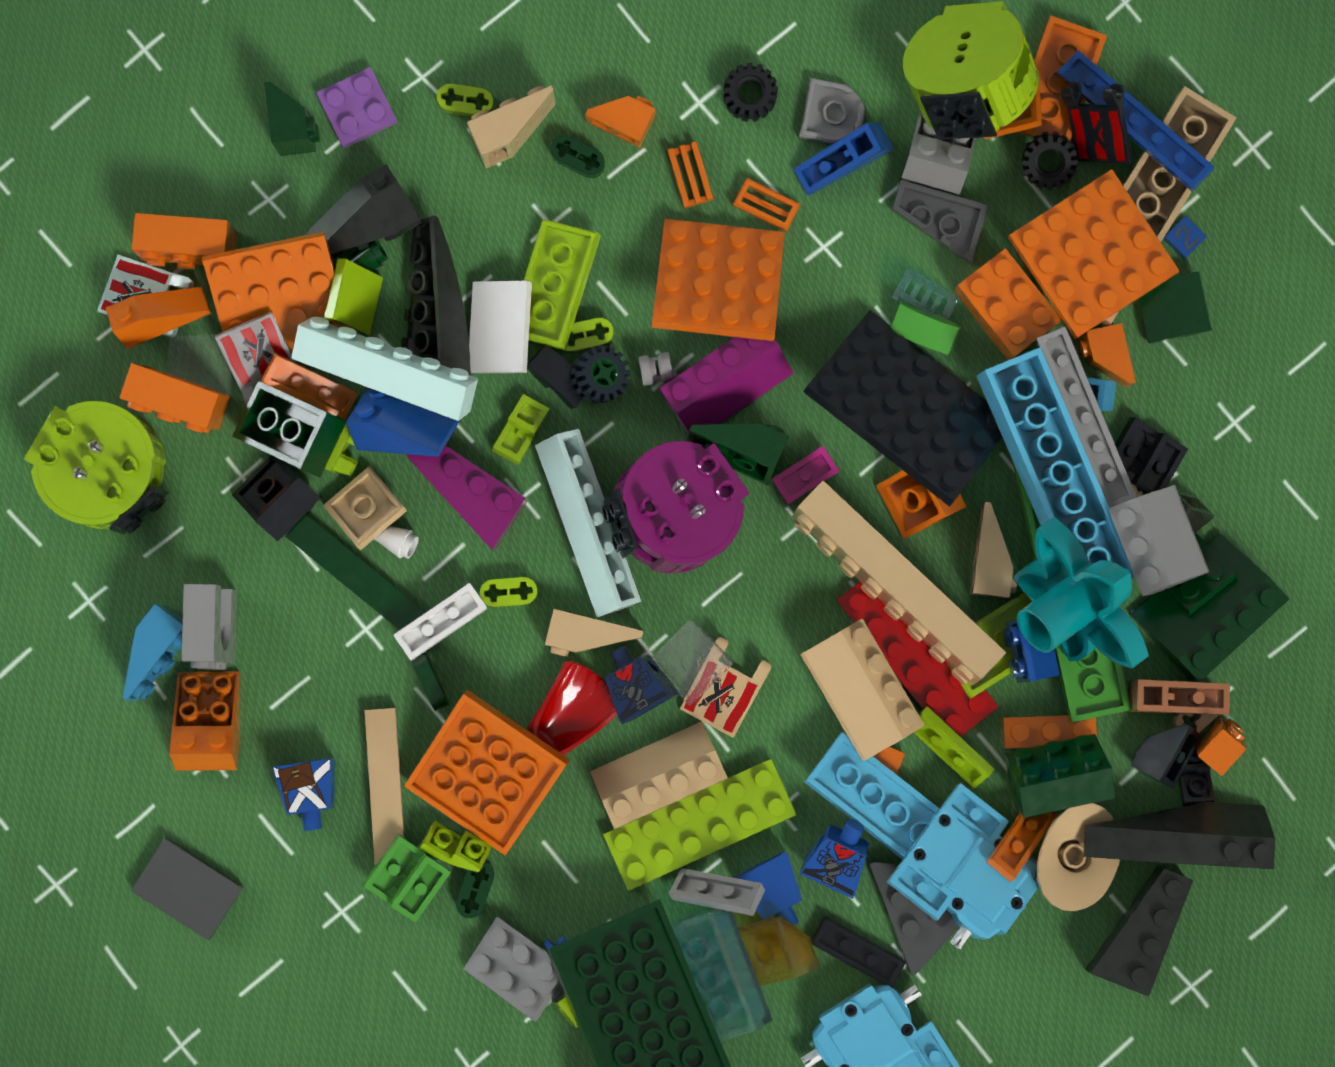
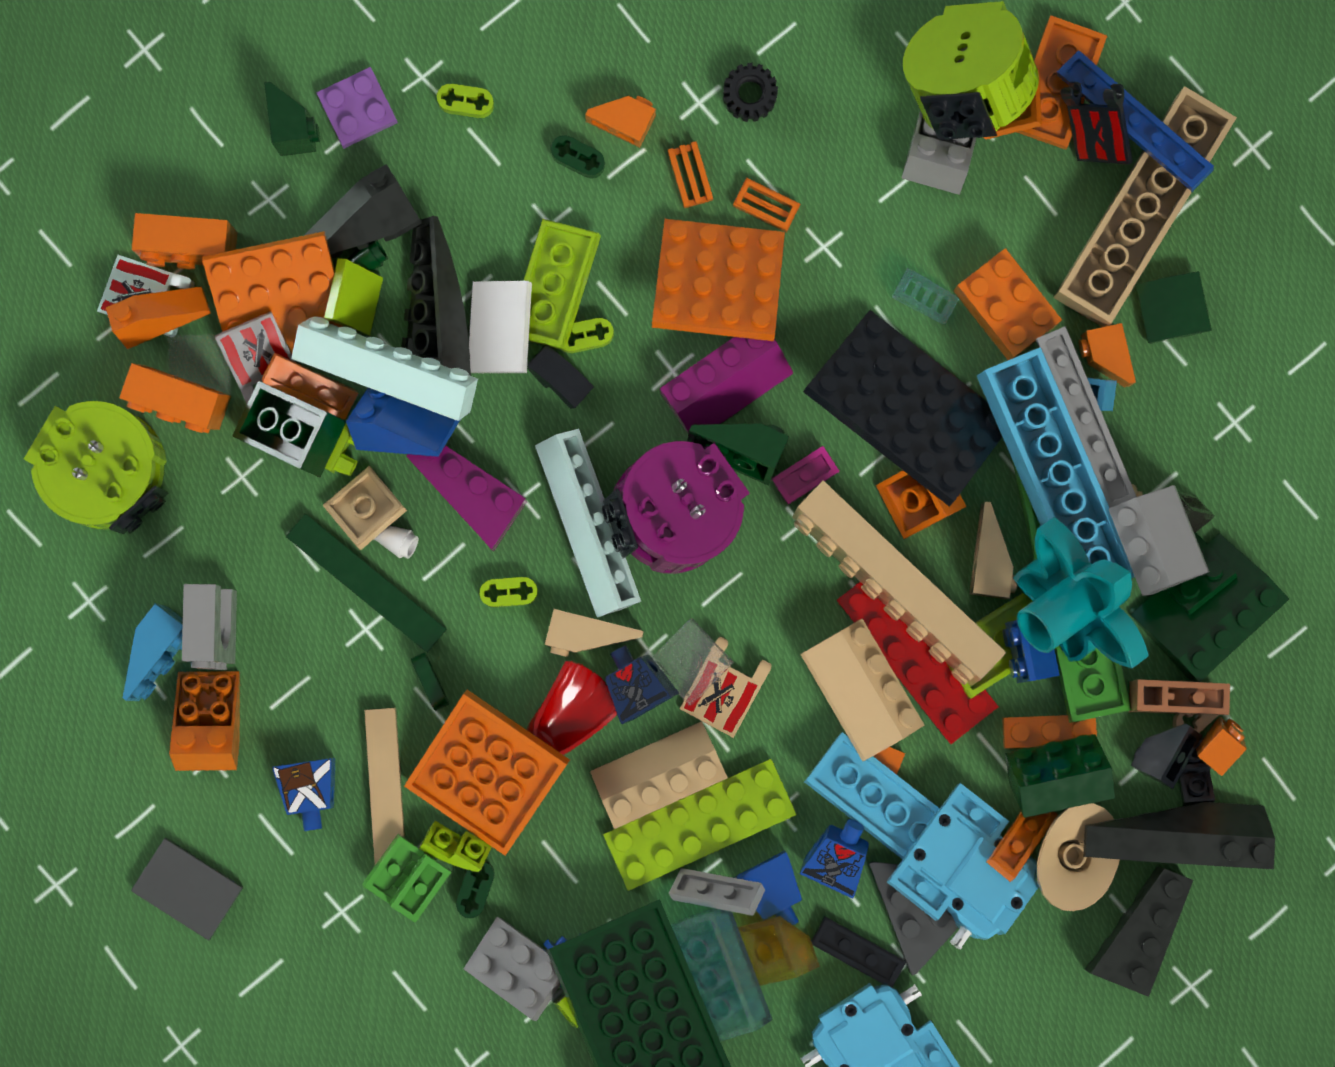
(276, 497): black slope -> none
(440, 622): white plate -> none
(505, 130): tan slope -> none
(520, 429): lime slope -> none
(609, 369): black wheel -> none
(648, 368): light grey wheel -> none
(830, 112): light grey tile -> none
(844, 157): blue slope -> none
(925, 329): bright green slope -> none
(942, 216): dark grey wing -> none
(953, 749): lime tile -> none
(1045, 142): black tyre -> none
(1093, 254): orange plate -> none
(1148, 455): black slope -> none
(1184, 237): blue tile -> none

